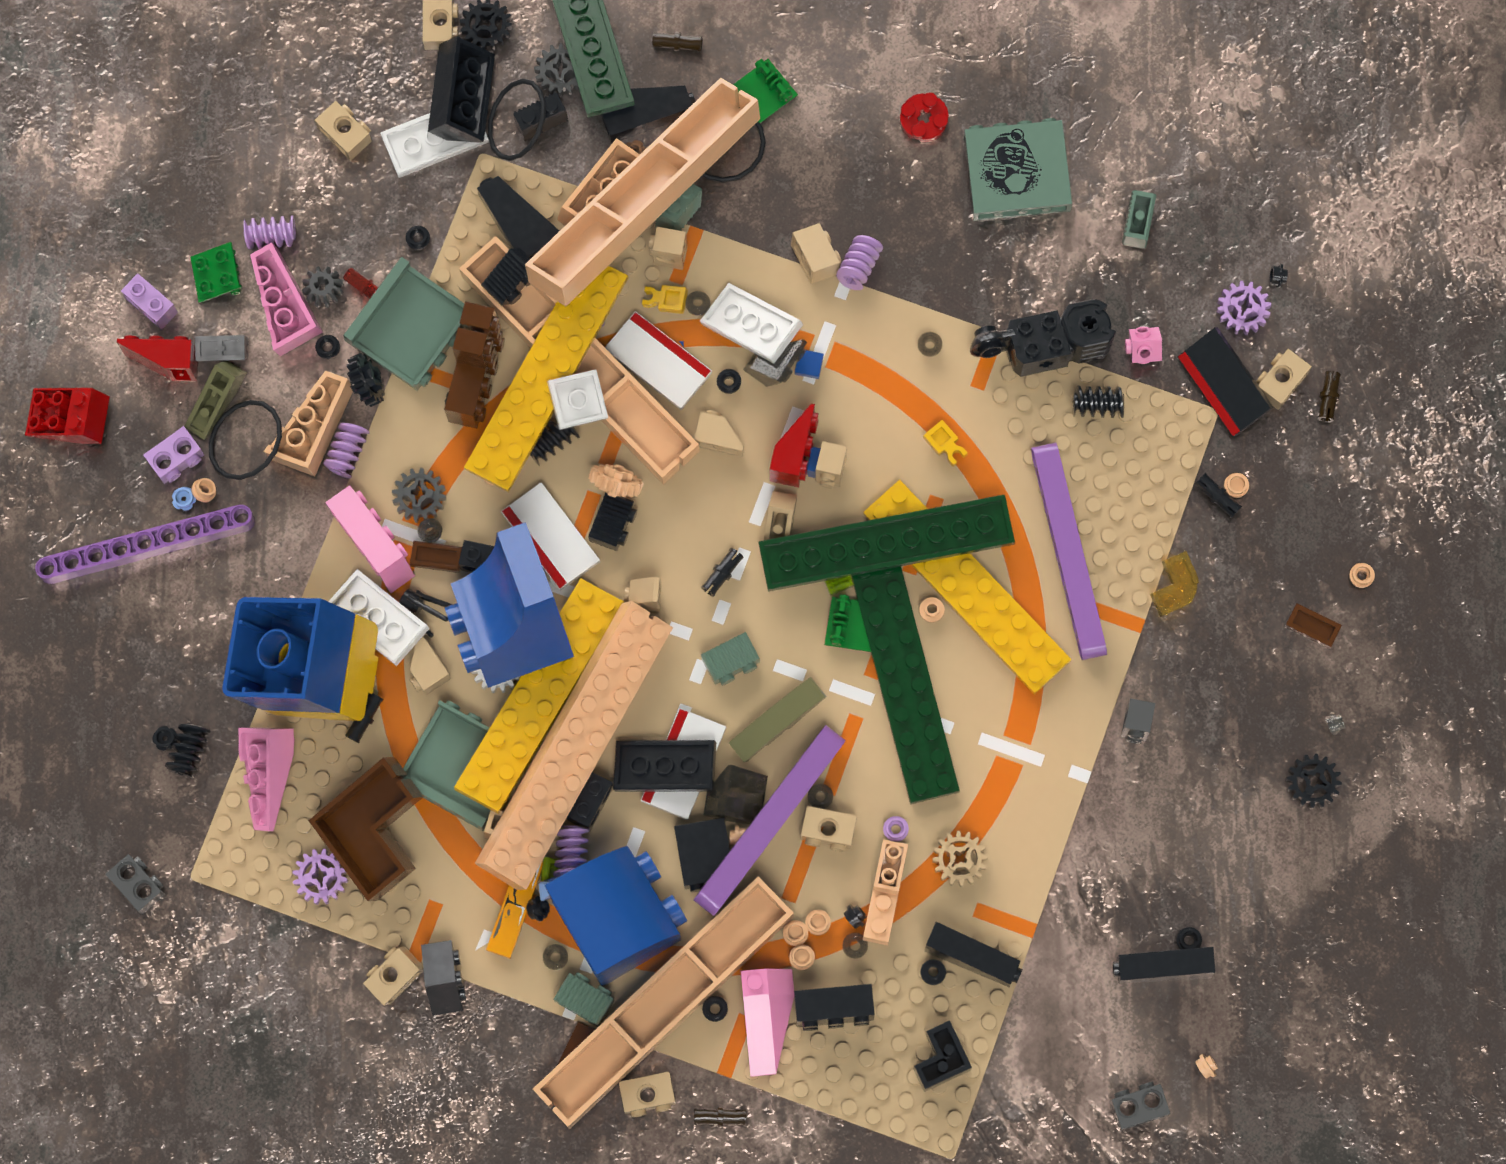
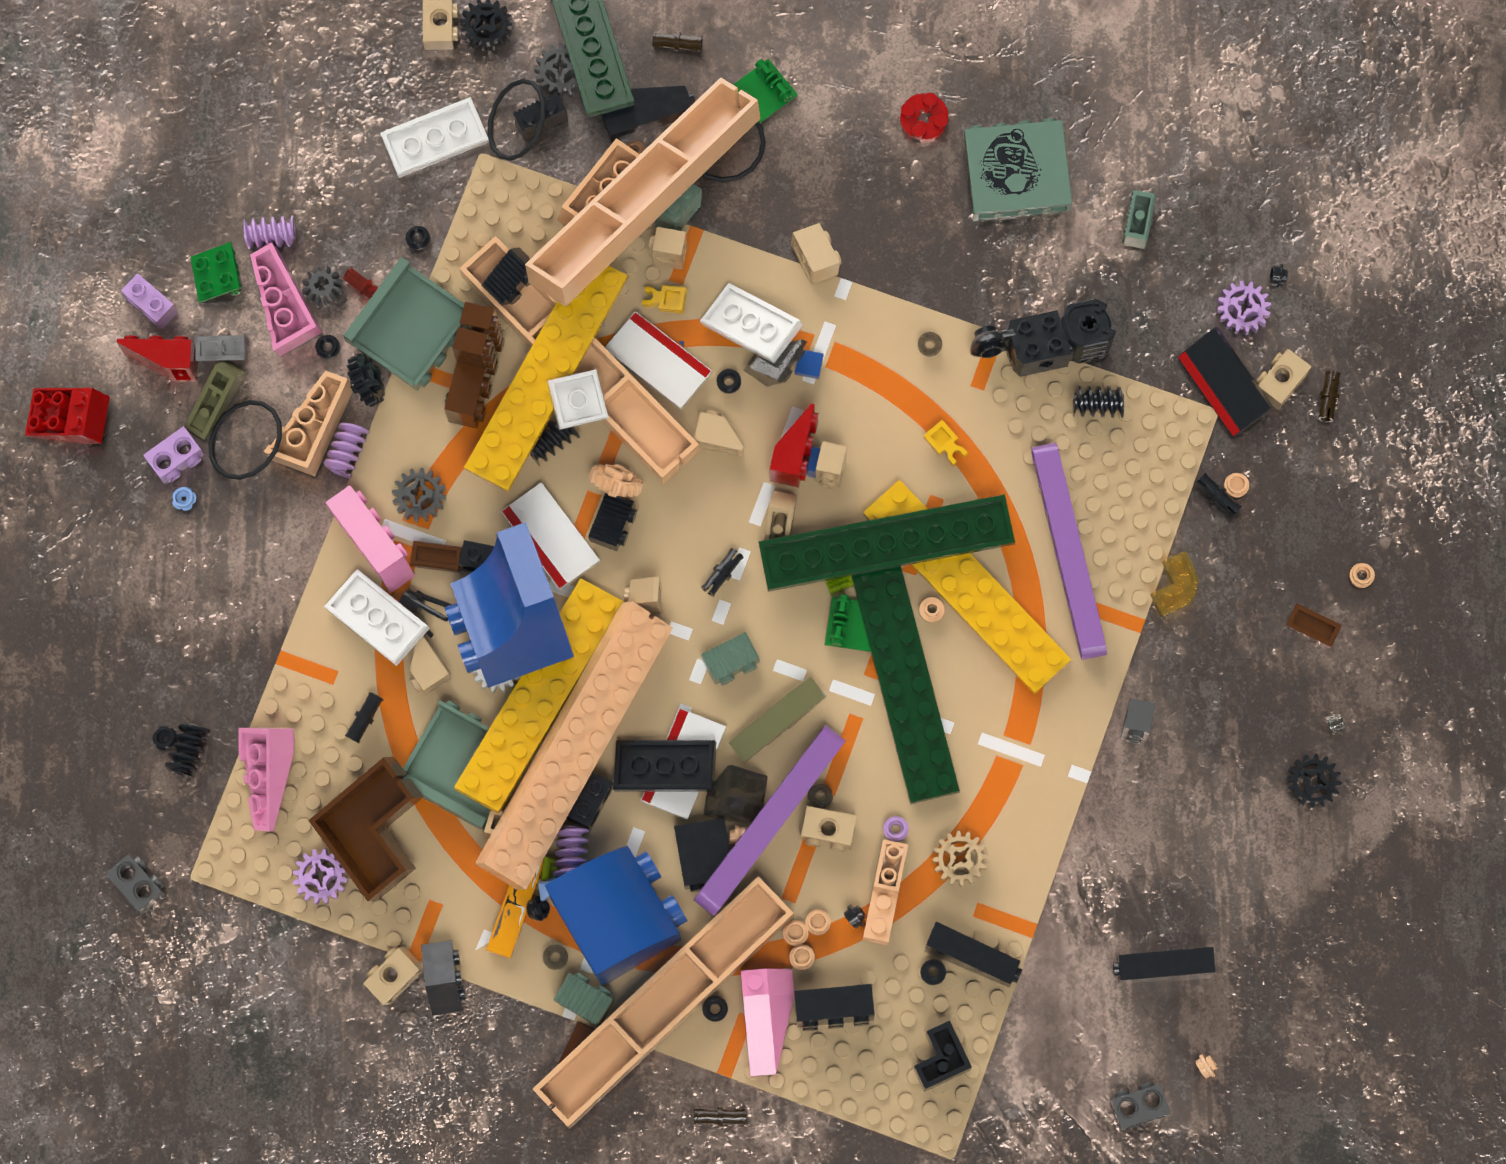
(133, 541): medium lavender beam -> none
(207, 486): light nougat plate -> none
(301, 658): blue piece -> none
(348, 143): tan brick -> none
(433, 535): clear smoke plate -> none
(461, 91): black slope -> none
(515, 217): black slope -> none
(632, 1090): tan brick -> none
(697, 310): clear smoke plate -> none
(854, 937): clear smoke plate -> none
(859, 261): lavender piece -> none
(1144, 345): bright pink brick -> none
(1189, 931): black plate -> none

